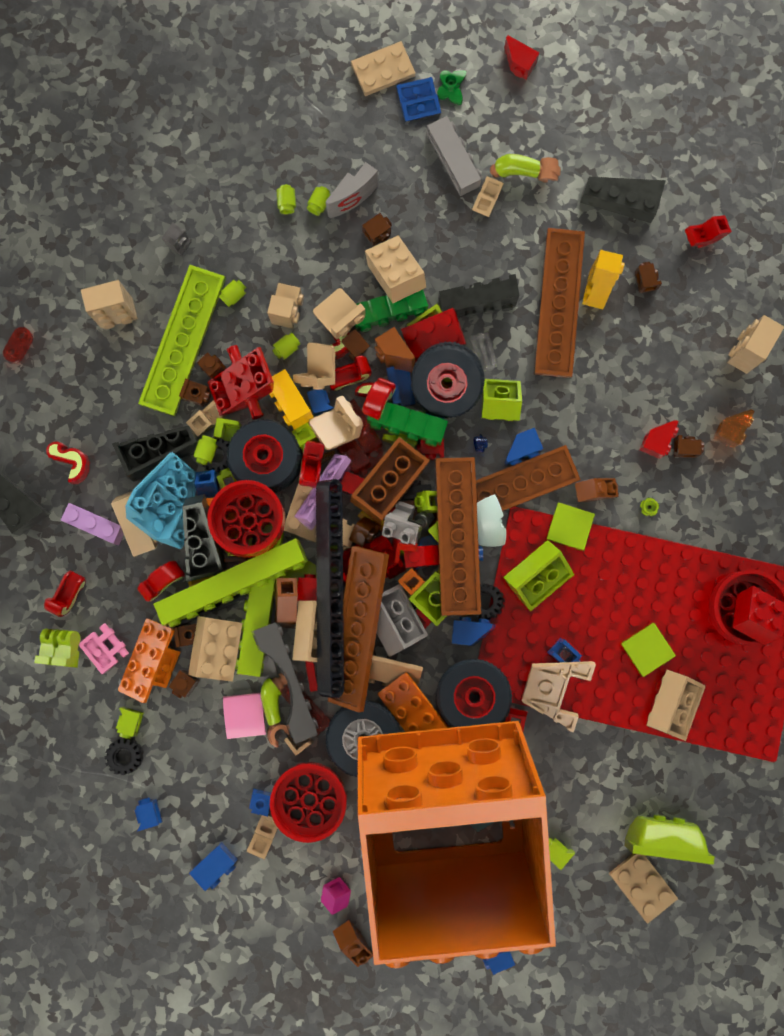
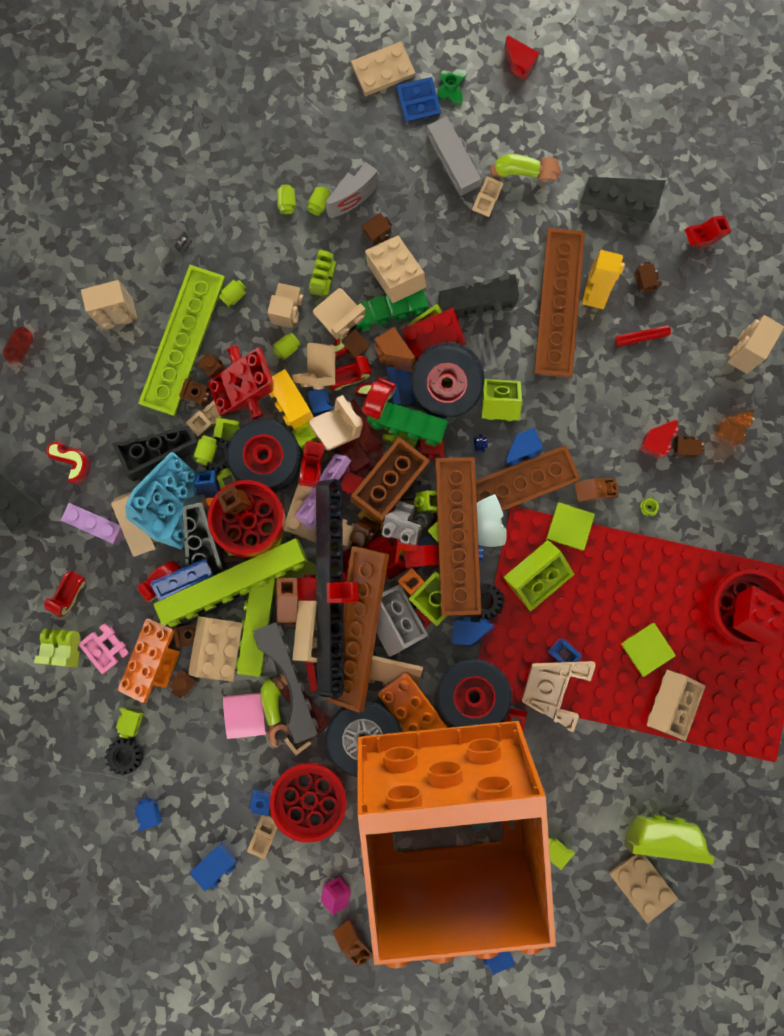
(181, 579): none -> tile
(233, 500): none -> reddish brown brick
(322, 274): none -> lime legs
(342, 592): none -> red panel
(643, 335): none -> red axle

